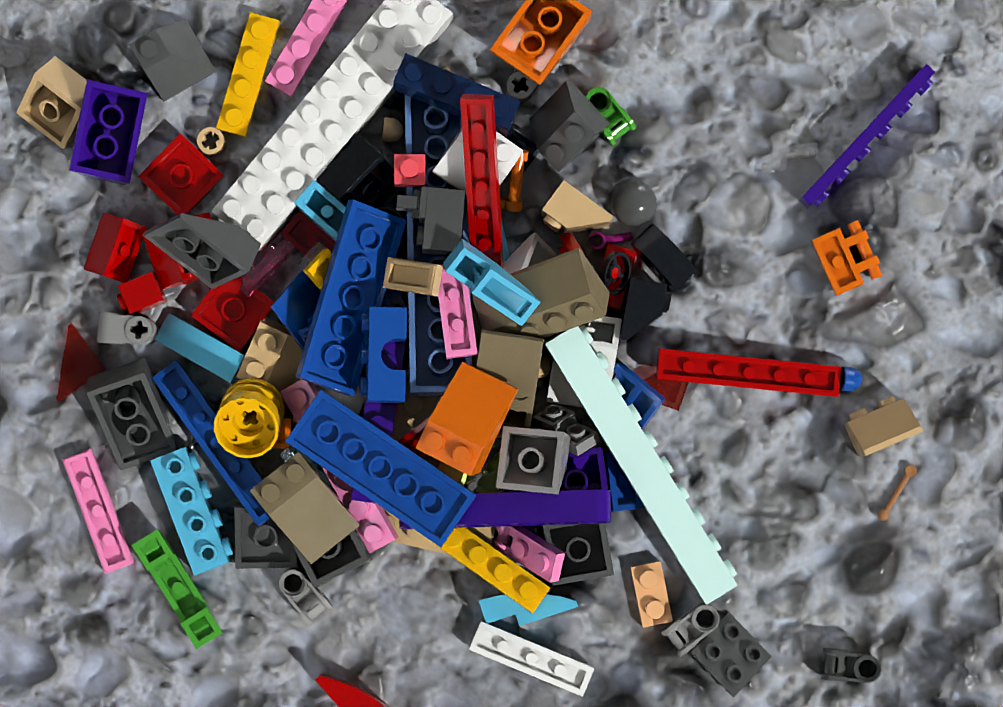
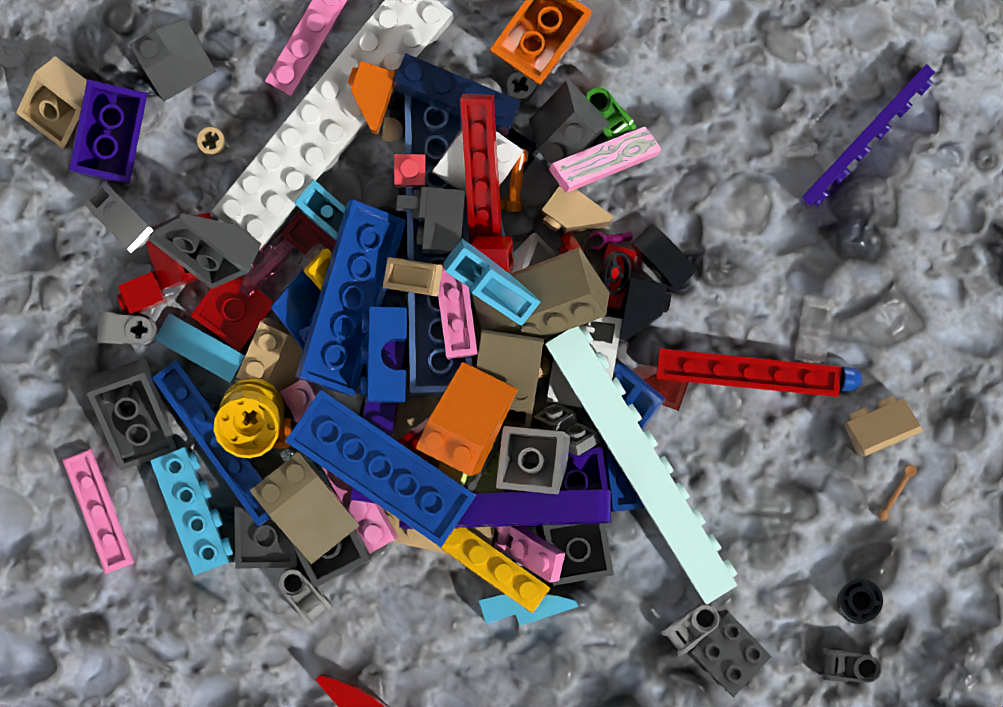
(77, 364): clear red tile -> none
(114, 247): red panel -> none
(118, 217): none -> light grey slope
(178, 588): bright green slope -> none
(181, 175): red plate -> none
(248, 75): yellow plate -> none
(359, 175): black slope -> none
(372, 92): none -> orange slope
(497, 249): none -> red brick
(531, 658): white plate -> none
(605, 159): none -> bright pink tile
(632, 202): dark grey hair -> none
(651, 594): light nougat plate -> none
(814, 329): none -> clear slope
(838, 261): orange plate -> none
(869, 591): none -> black wheel

